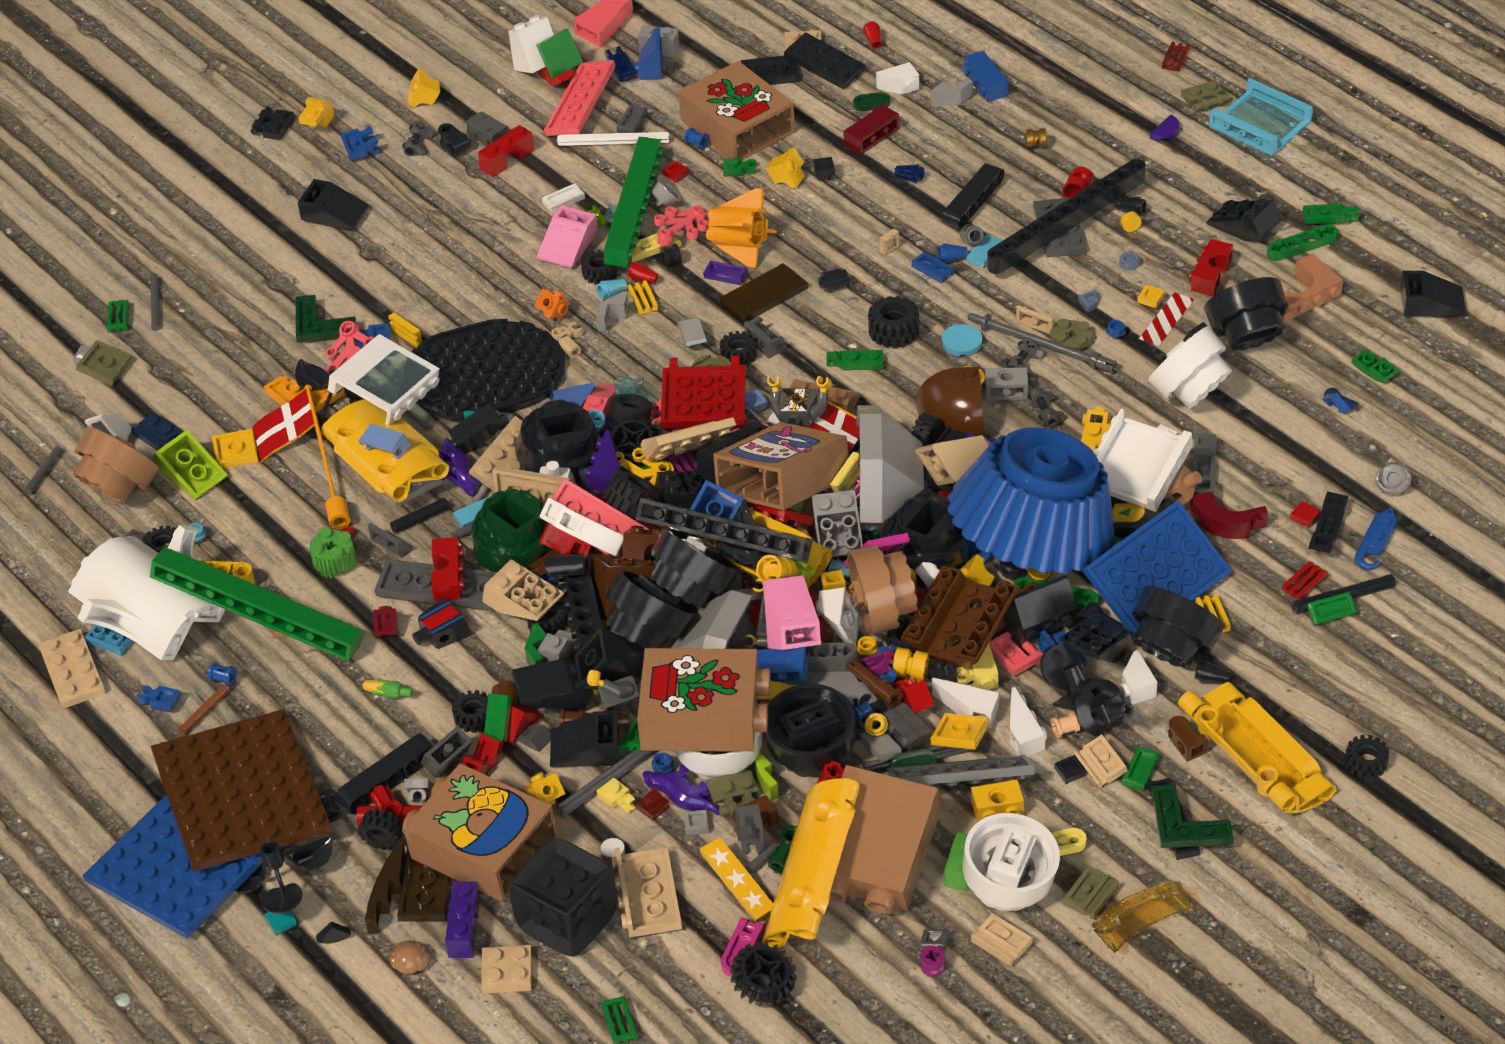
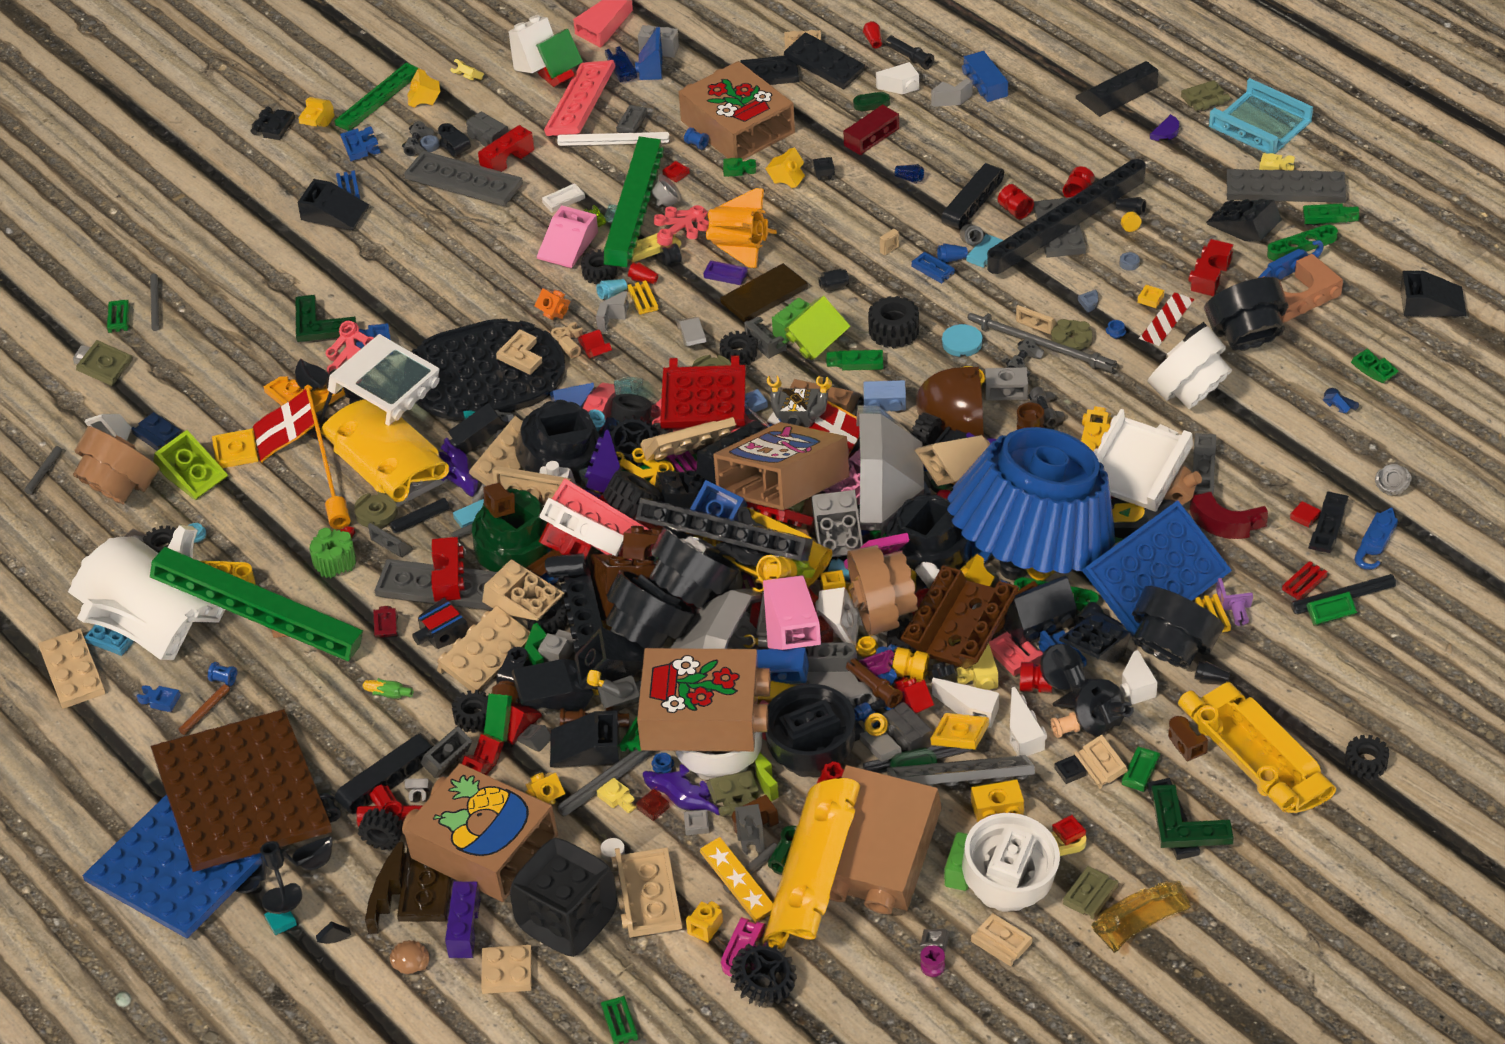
(346, 177): none -> blue tile
(376, 97): none -> green tile
(380, 518): none -> olive plate
(385, 439): medium blue hinge -> none
(405, 330): yellow tile -> none
(430, 143): none -> sand blue tile
(463, 178): none -> dark grey plate
(469, 72): none -> light yellow plate
(483, 650): none -> tan bracket
(498, 500): none -> reddish brown brick
(515, 659): none -> black piece
(517, 352): none -> tan plate
(594, 344): none -> red slope
(705, 921): none -> yellow brick
(786, 316): none -> bright green brick
(816, 328): none -> lime slope
(848, 474): light yellow tile -> none
(885, 394): none -> medium blue brick
(915, 54): none -> black pin
(1015, 201): none -> red wheel
(1030, 415): none -> reddish brown wheel
(1032, 678): none -> red wheel
(1036, 138): pearl gold wheel -> none
(1069, 829): none -> red tile
(1120, 89): none -> black slope
(1178, 49): clear red tile -> none
(1236, 603): none -> medium lavender bracket
(1275, 162): none -> light yellow plate
(1286, 185): none -> dark grey plate
(1286, 265): none -> blue plate

